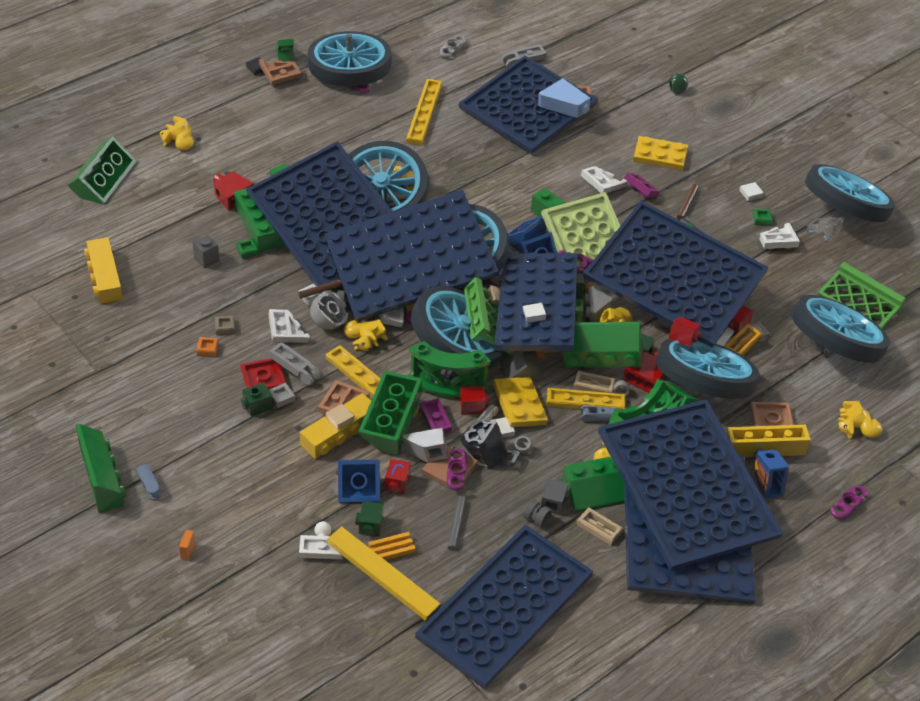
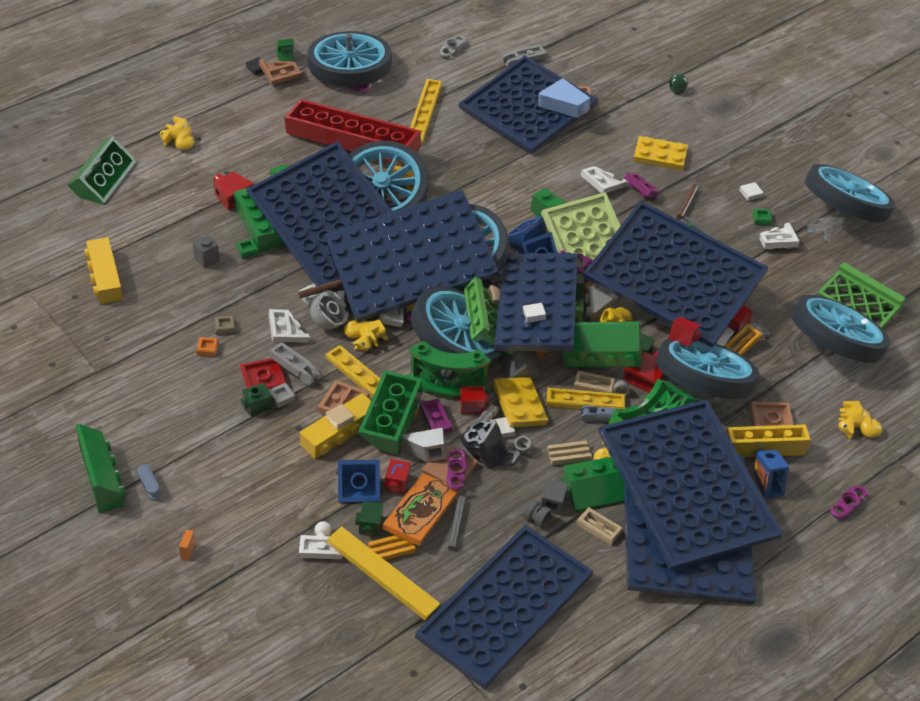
(350, 129): none -> red brick
(420, 509): none -> tile
(568, 450): none -> tan tile

